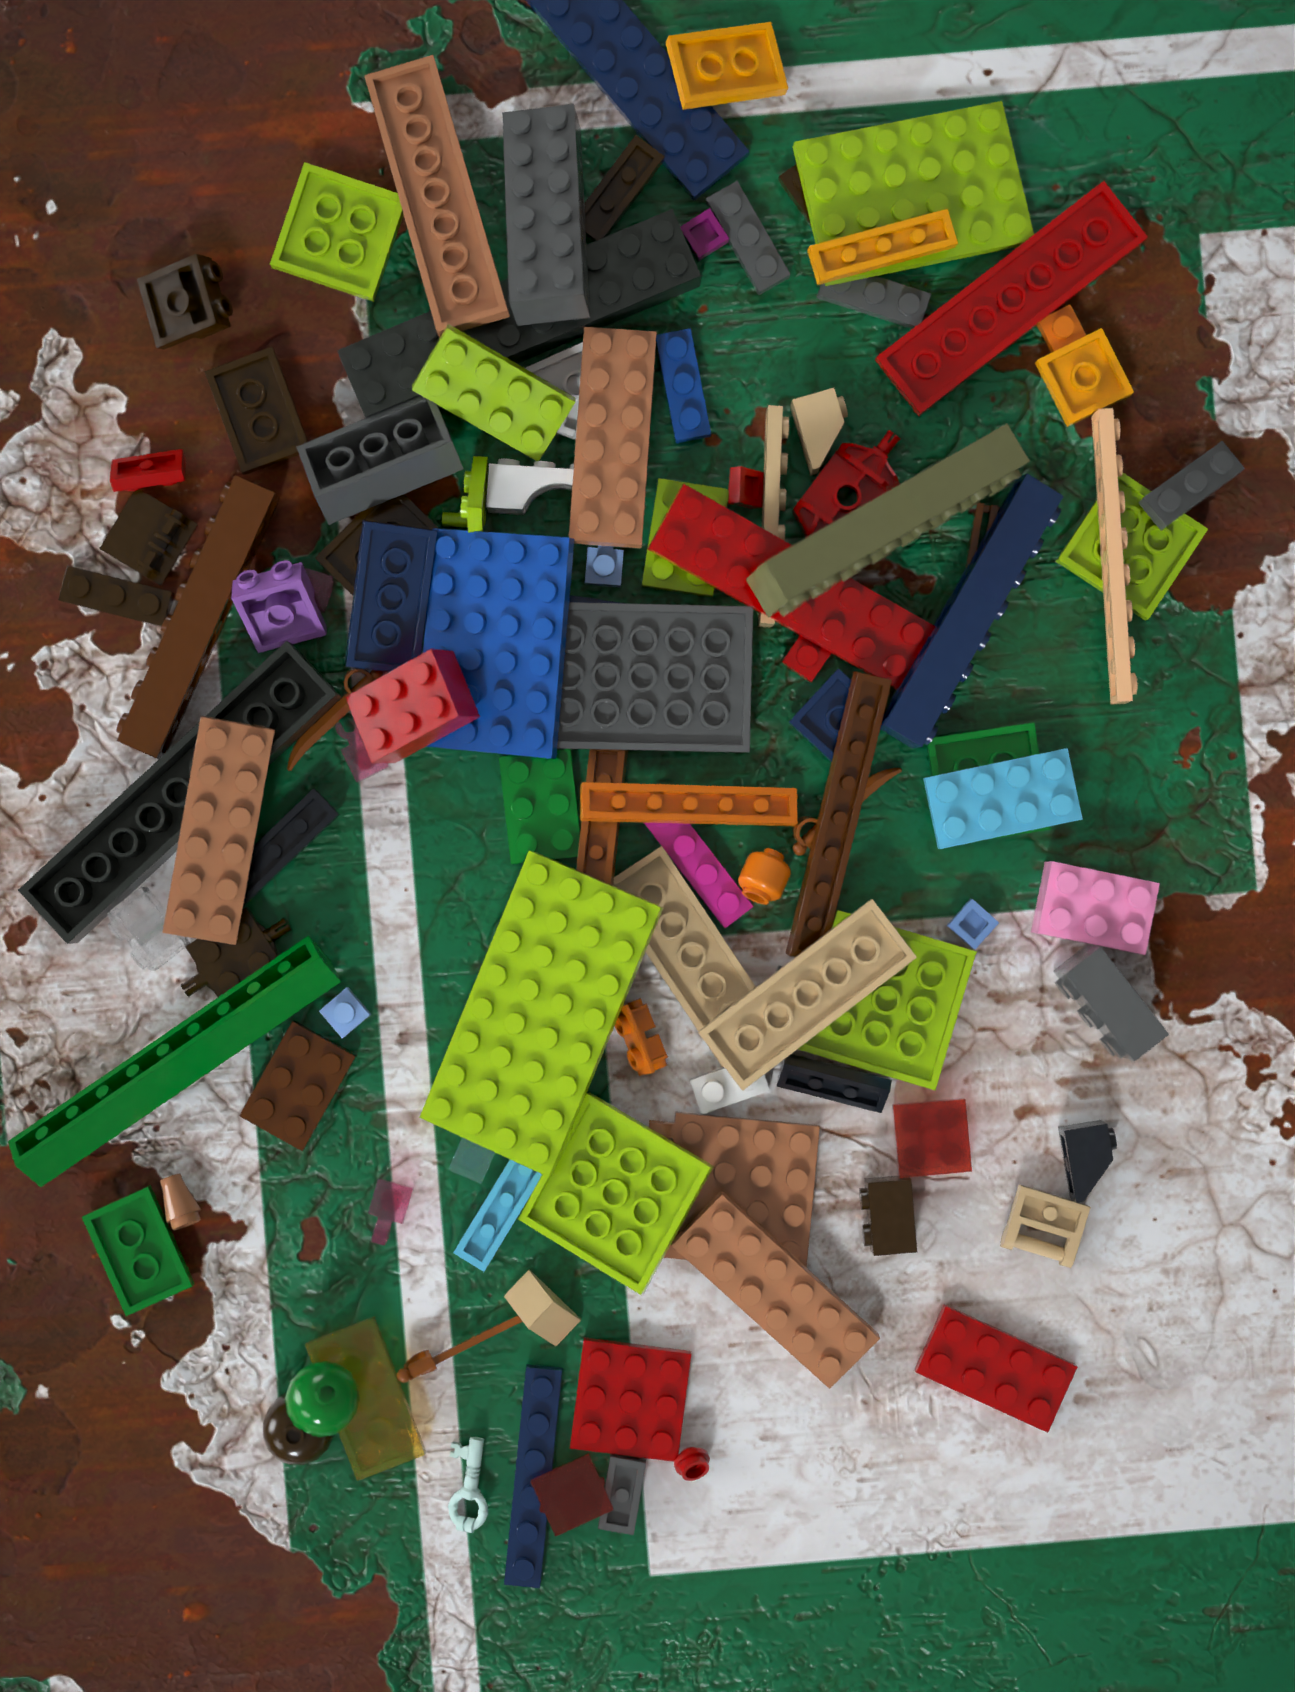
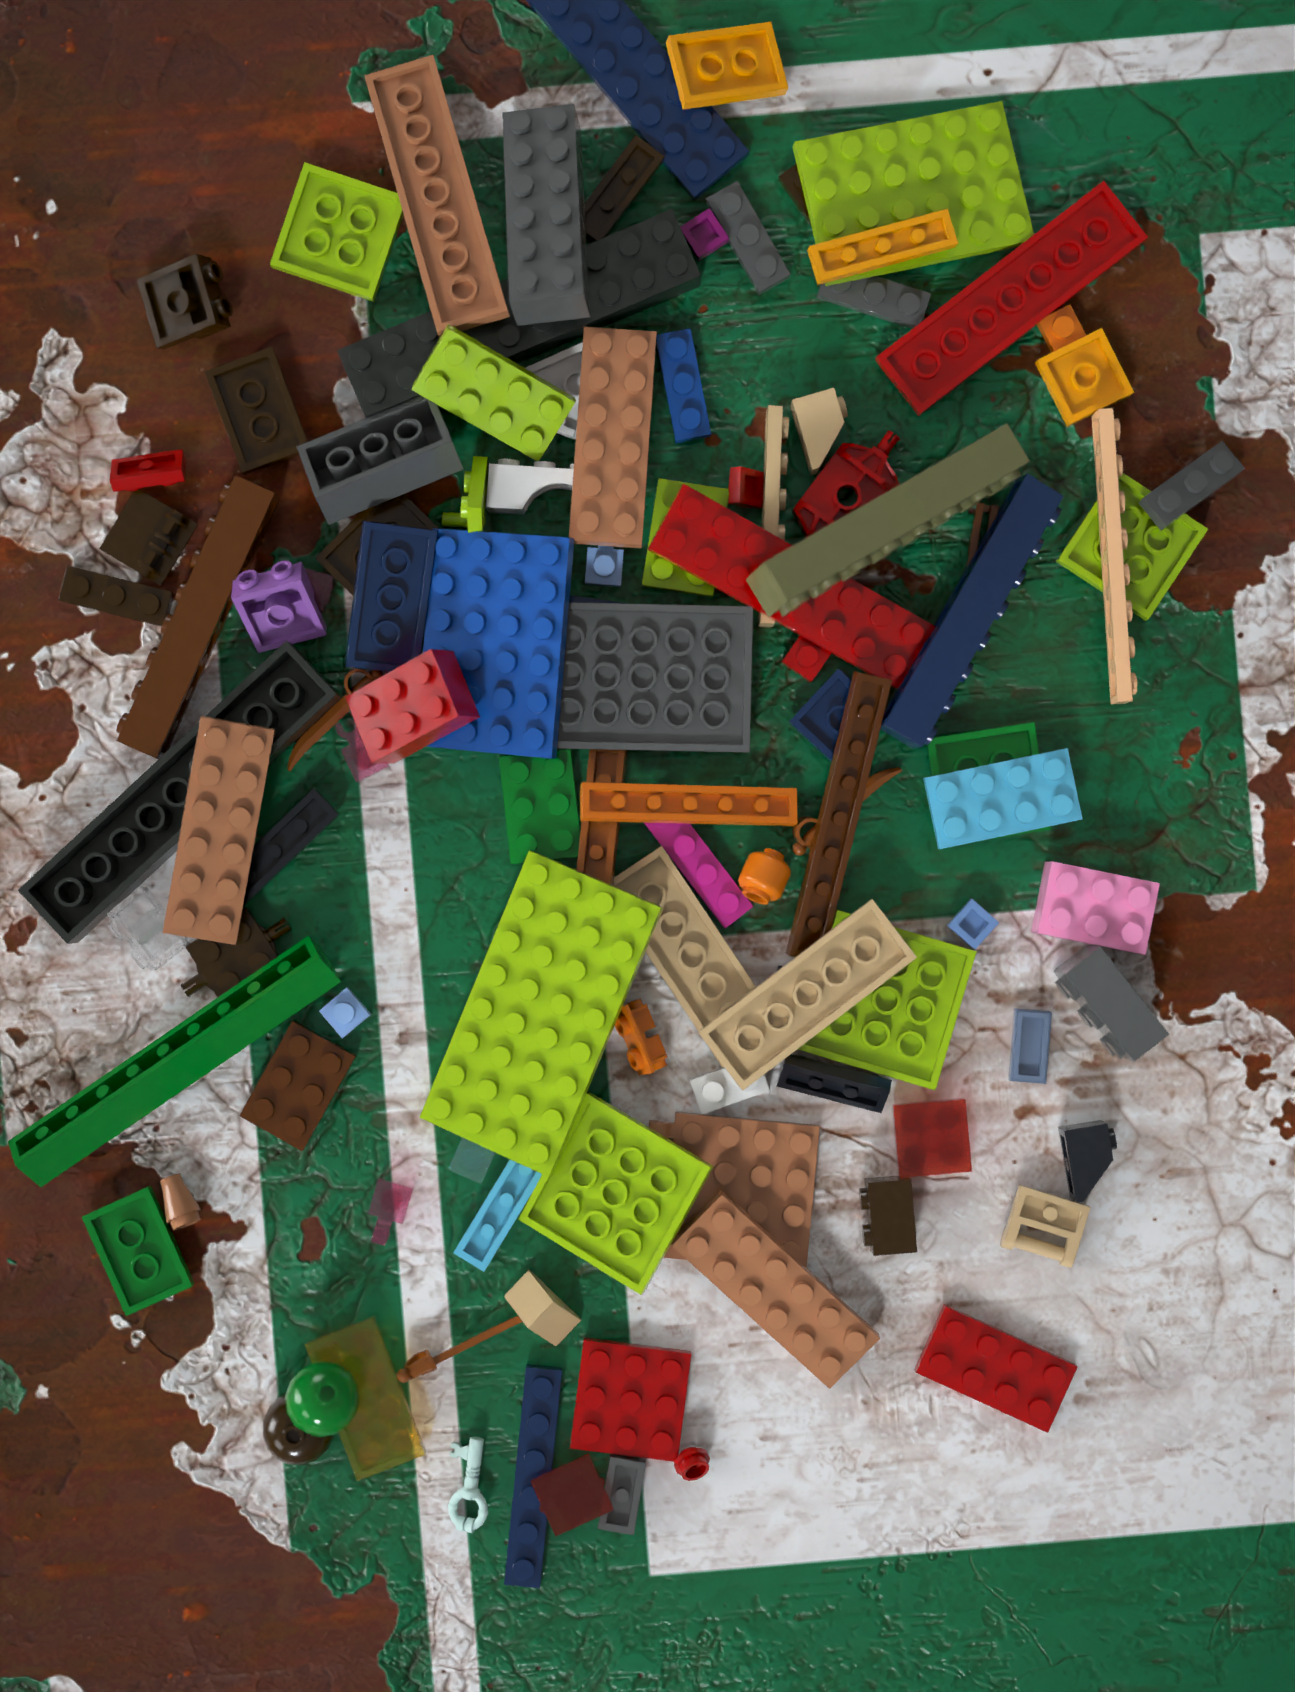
(1030, 1046): none -> sand blue tile

